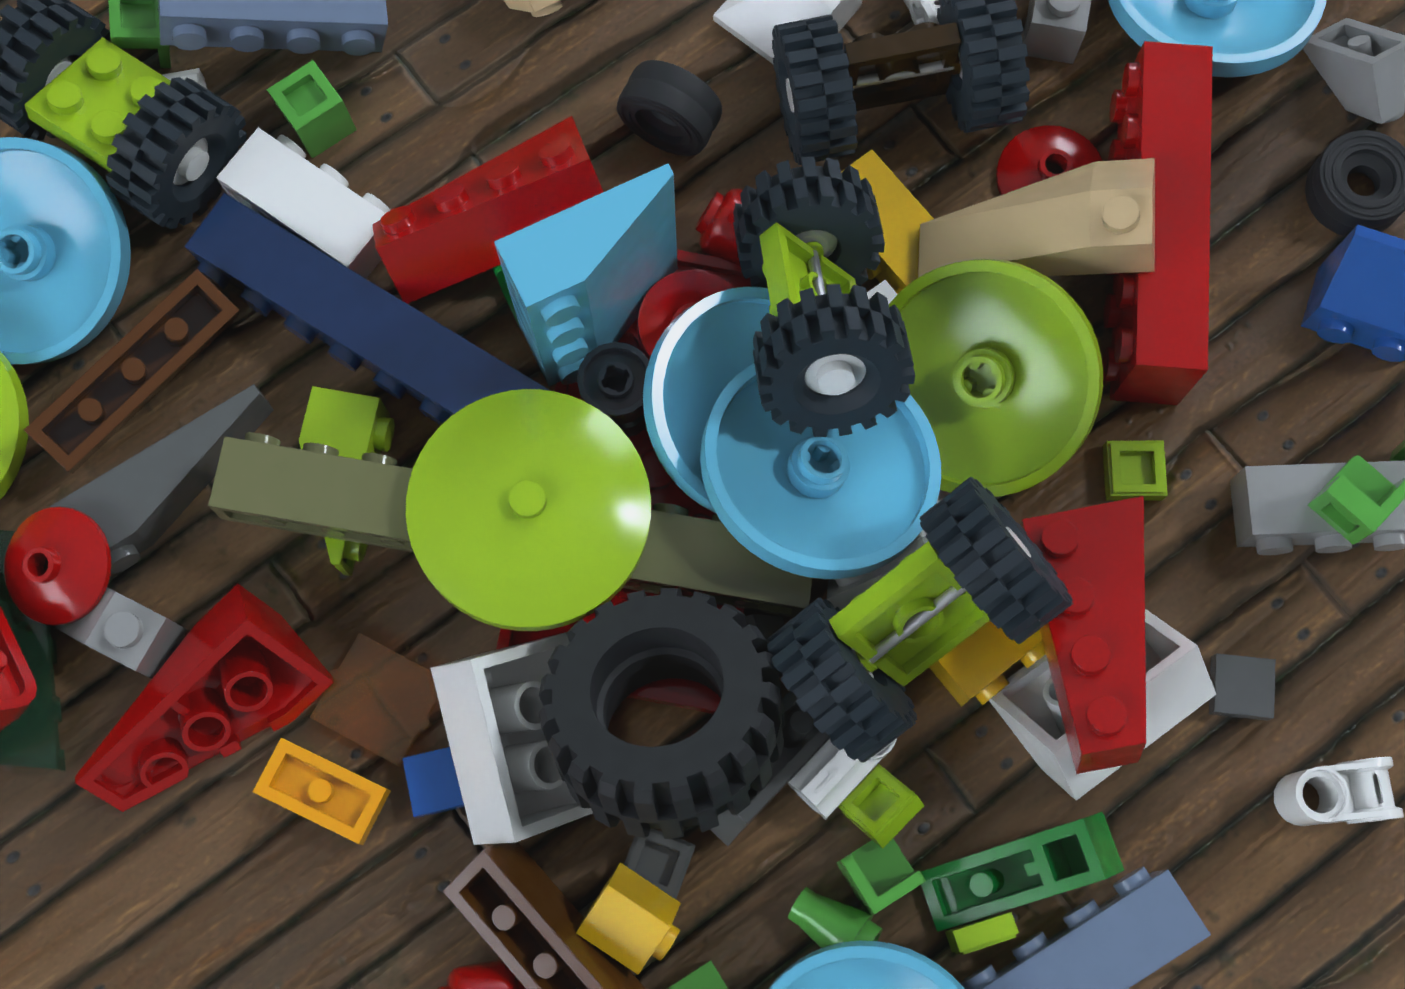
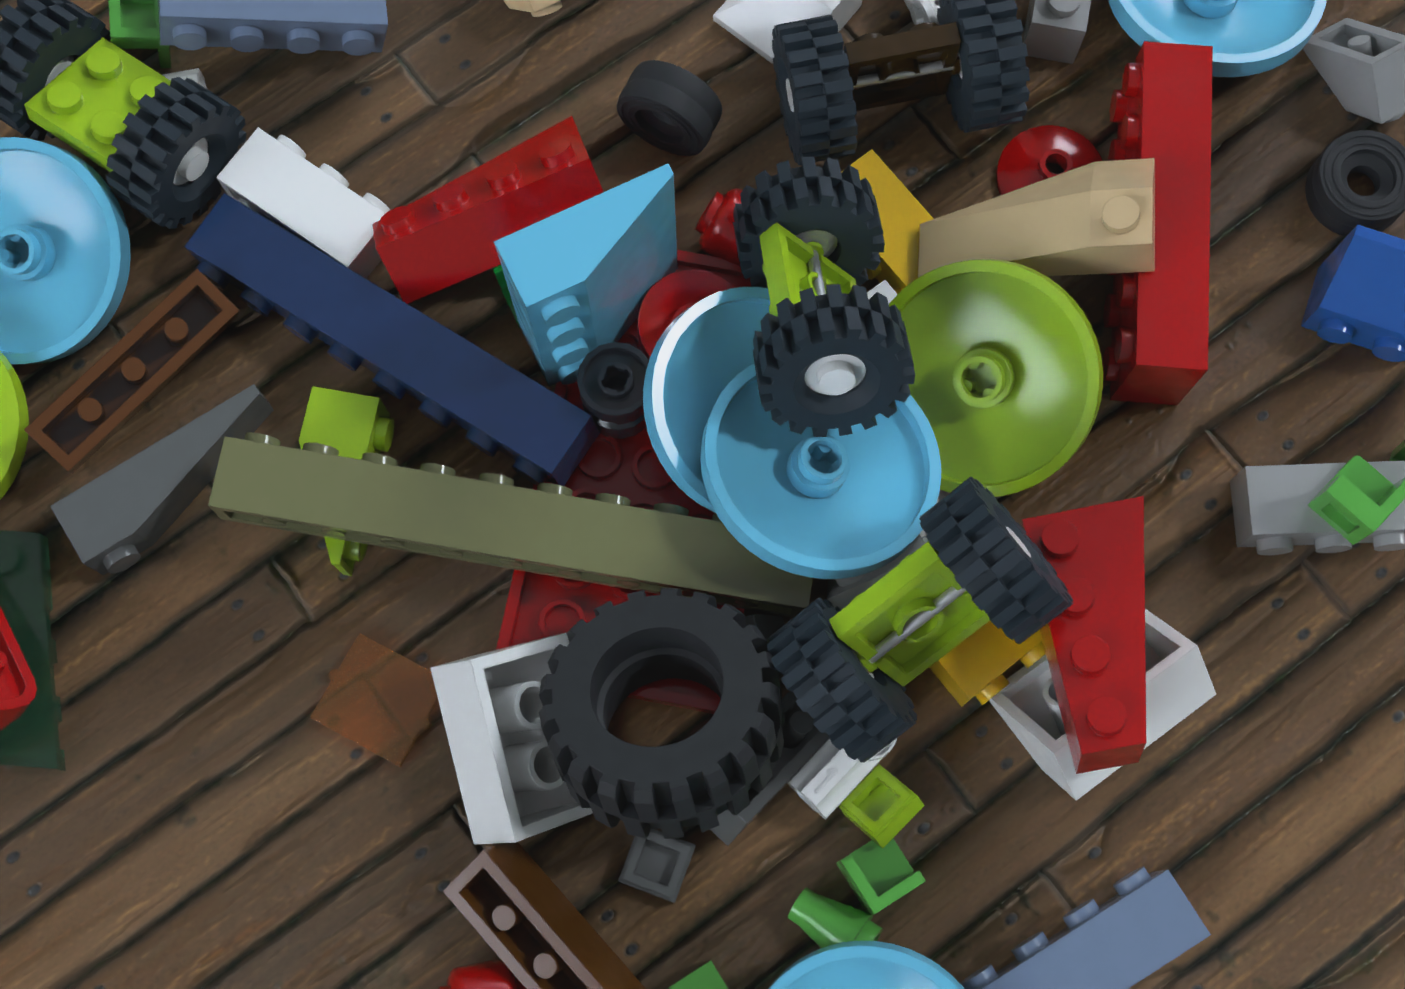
(76, 565): red dish -> none
(127, 633): light grey slope -> none
(218, 687): red wedge -> none
(312, 108): bright green panel -> none
(321, 791): light orange plate -> none
(432, 782): blue tile -> none
(528, 509): lime dish -> none
(631, 920): yellow brick -> none
(982, 933): lime tile -> none
(1021, 872): green slope -> none
(1135, 470): lime tile -> none
(1242, 686): dark grey tile -> none
(1347, 793): white piece -> none

